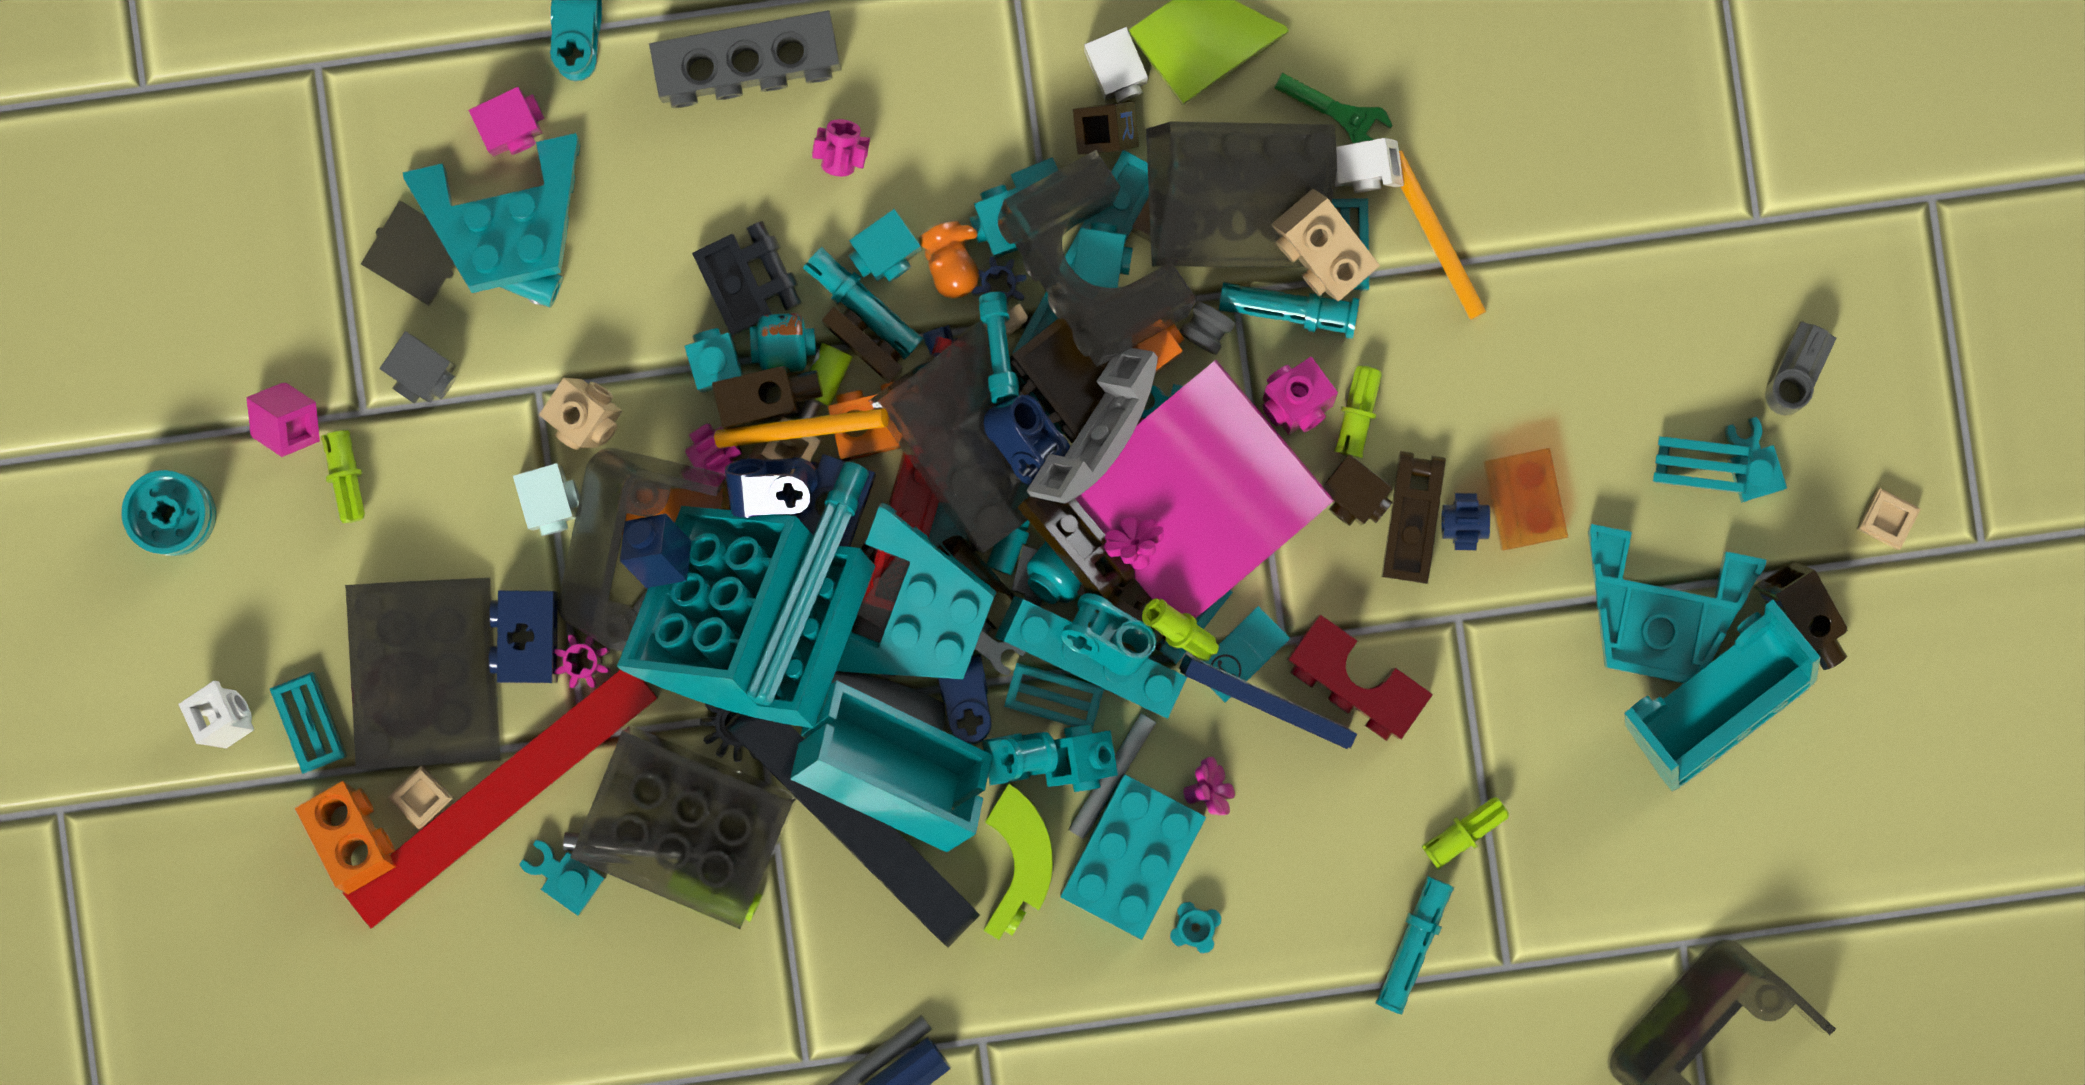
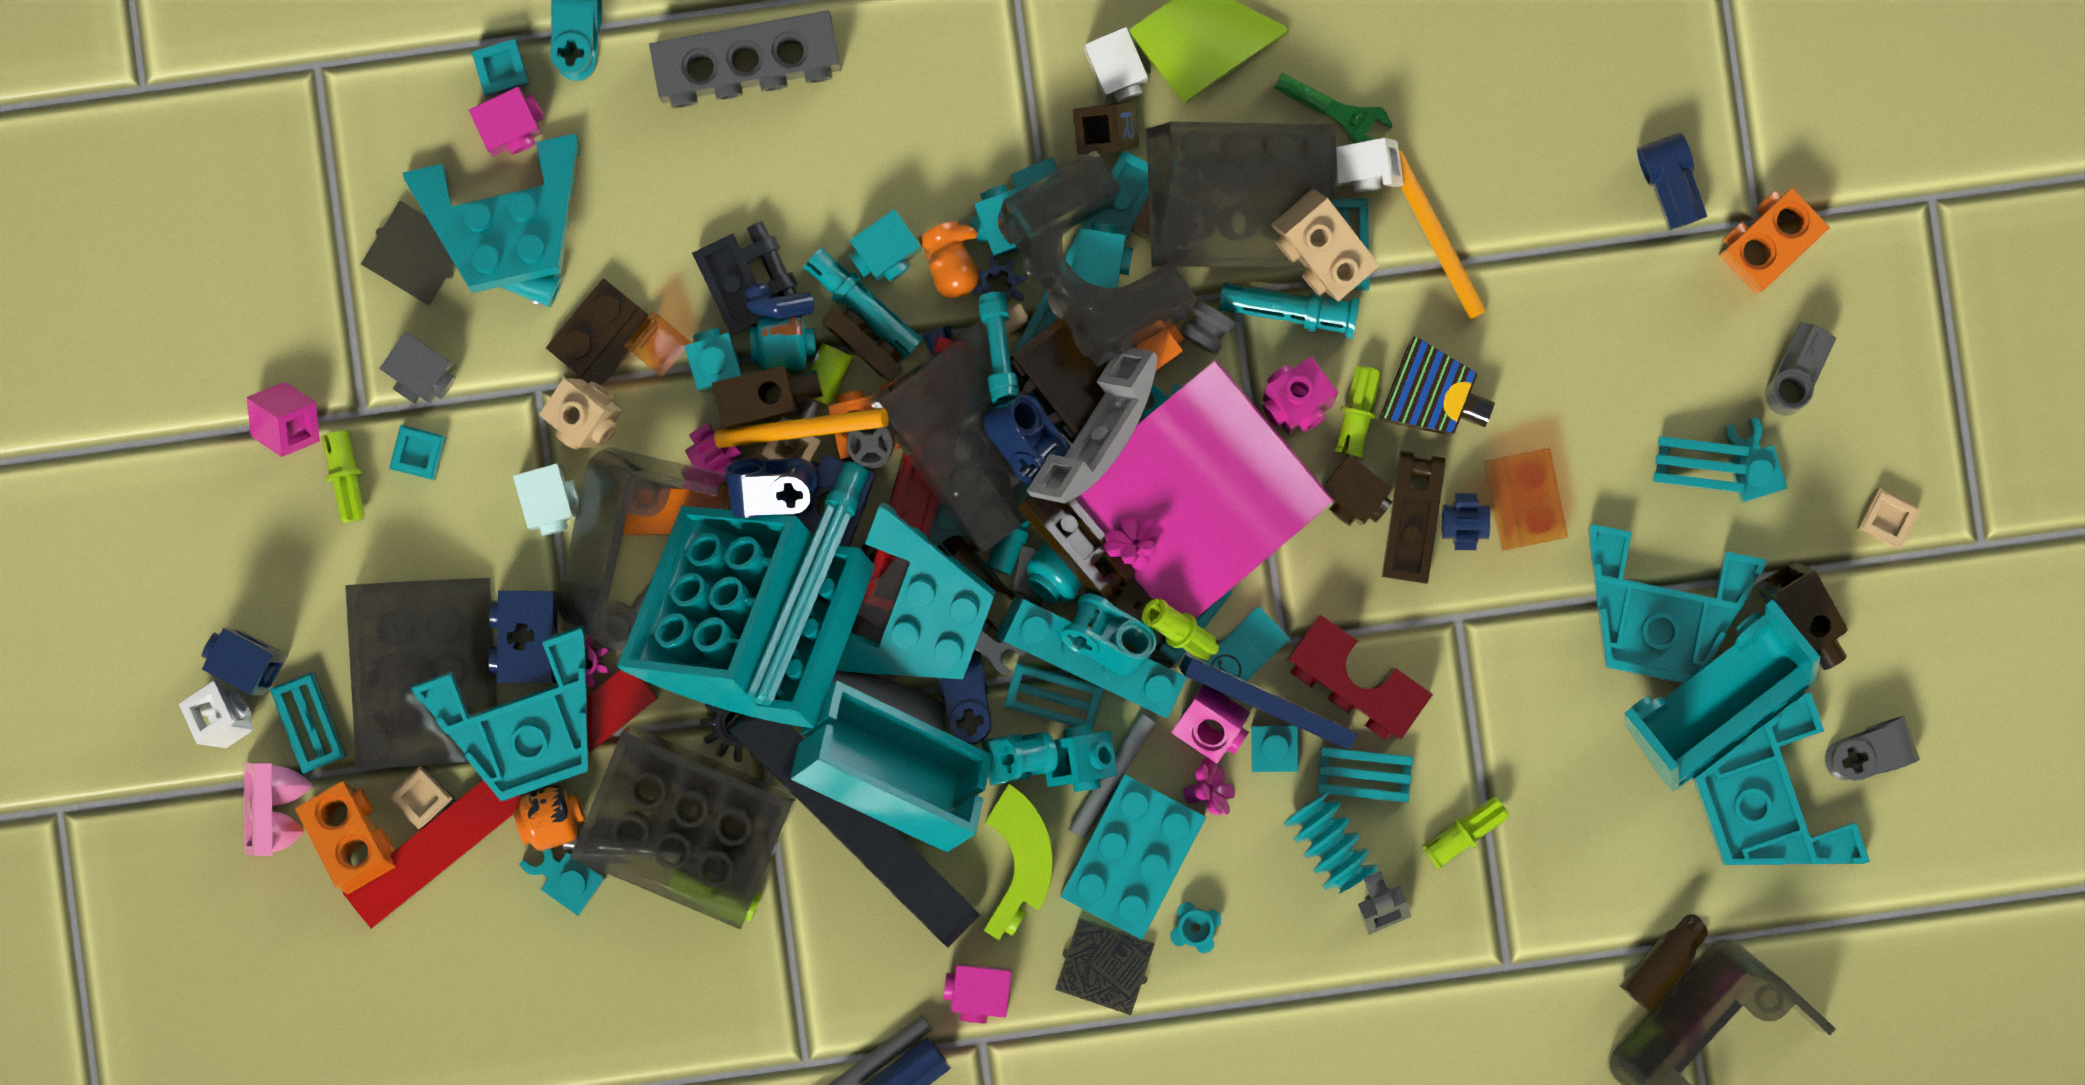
(148, 502): teal wheel -> none
(243, 661): none -> dark blue brick
(264, 788): none -> bright pink tile
(417, 452): none -> teal tile
(500, 68): none -> teal plate
(528, 738): none -> teal wing
(548, 818): none -> orange head
(597, 332): none -> dark brown plate
(655, 550): dark blue brick -> none
(657, 343): none -> clear orange tile
(777, 307): none -> dark blue arm
(840, 147): dark pink gear -> none
(865, 442): none -> dark grey wheel
(978, 991): none -> dark pink brick
(1104, 966): none -> clear smoke piece
(1198, 734): none -> dark pink brick
(1274, 748): none -> teal plate
(1331, 844): none -> teal piece
(1382, 905): none -> dark grey plate
(1403, 778): none -> teal tile
(1413, 948): teal pin -> none
(1433, 392): none -> torso
(1665, 962): none -> dark brown piece
(1669, 168): none -> dark blue piece
(1756, 807): none -> teal wing
(1779, 247): none -> orange brick
(1879, 750): none -> dark grey piece

